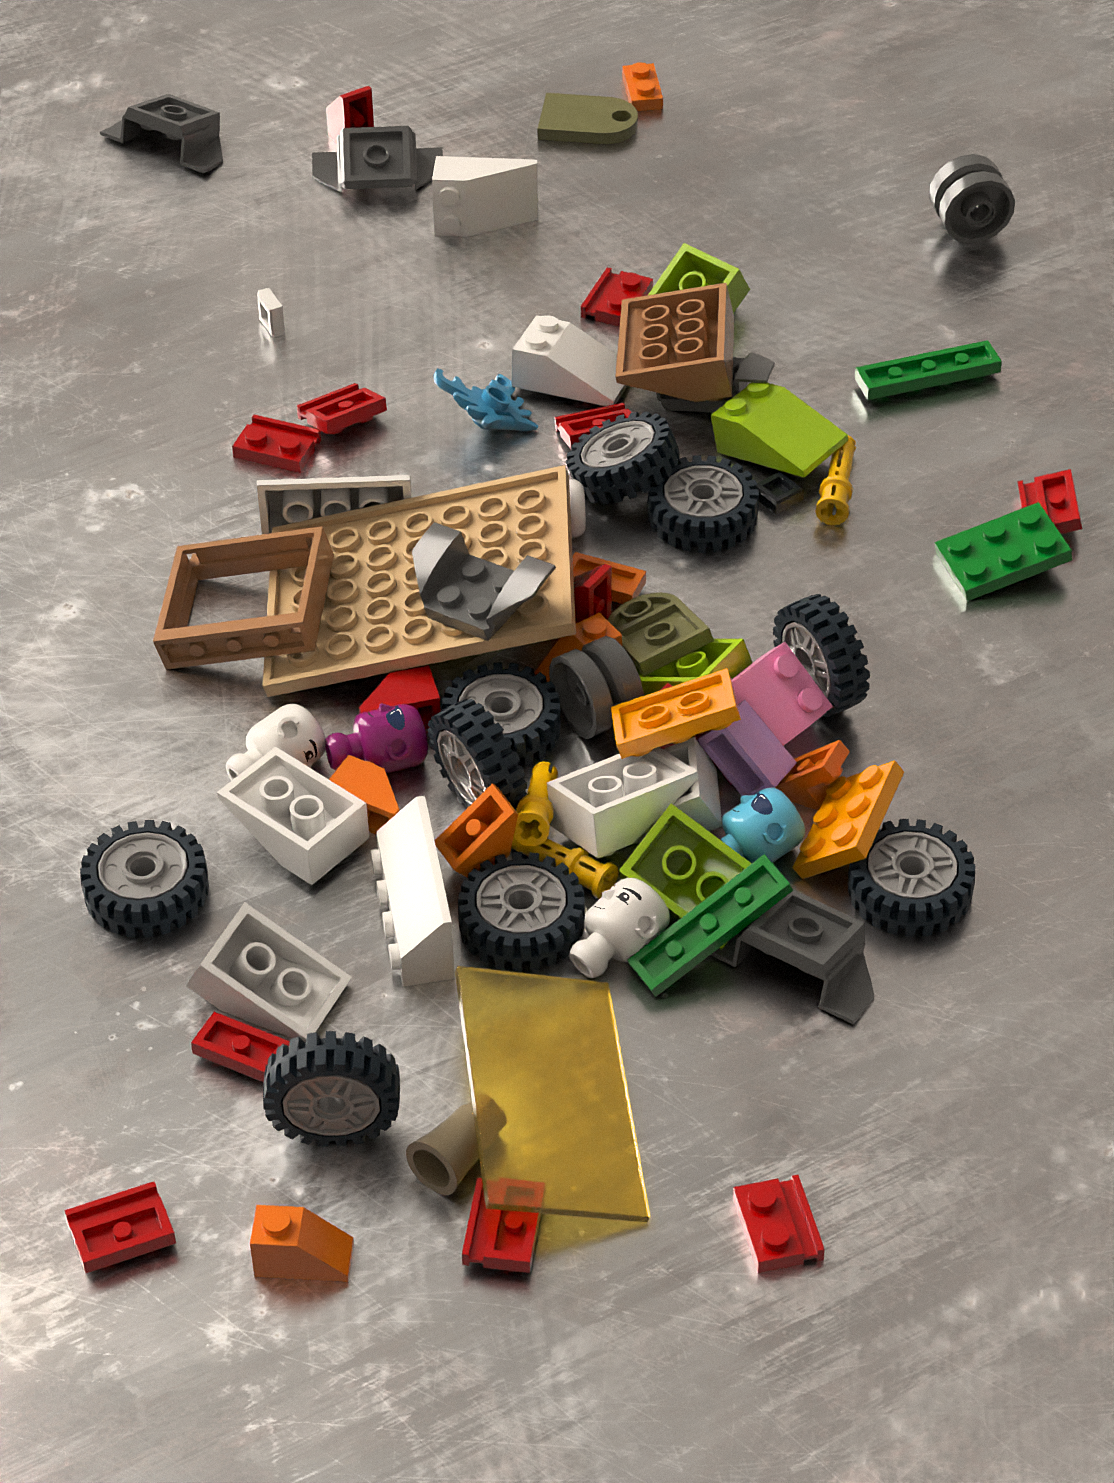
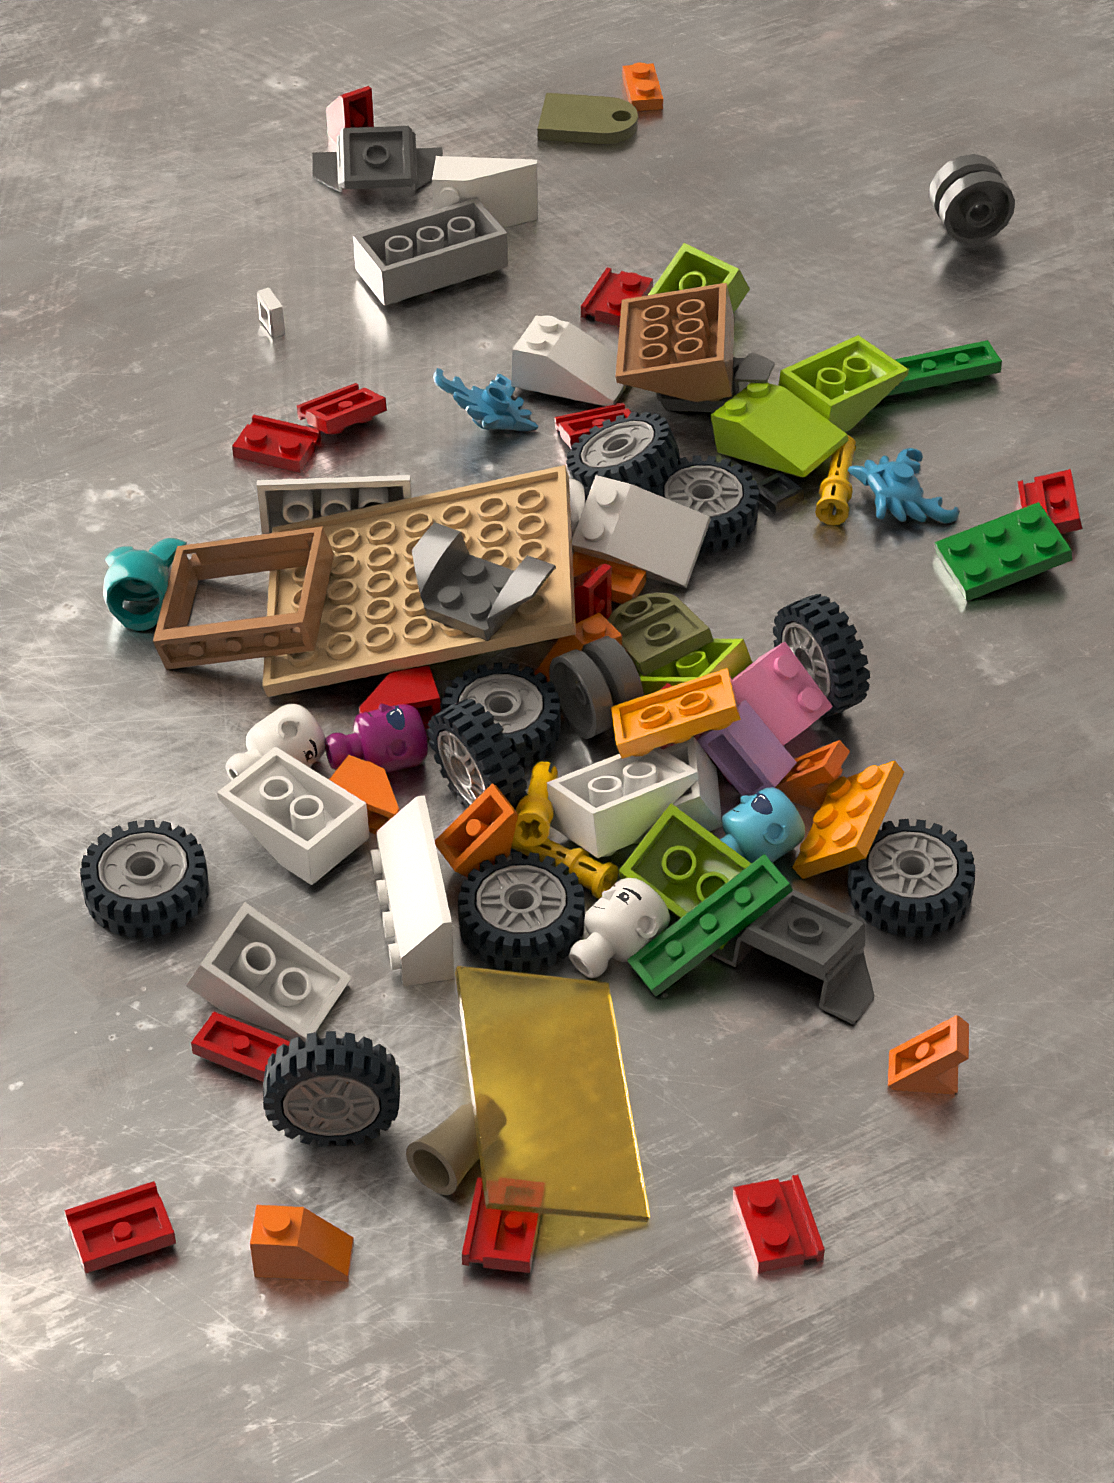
(138, 577): none -> teal piece
(180, 120): dark grey piece -> none
(430, 251): none -> light grey brick
(640, 531): none -> white slope
(844, 380): none -> lime slope
(899, 488): none -> dark azure animal
(930, 1059): none -> orange slope

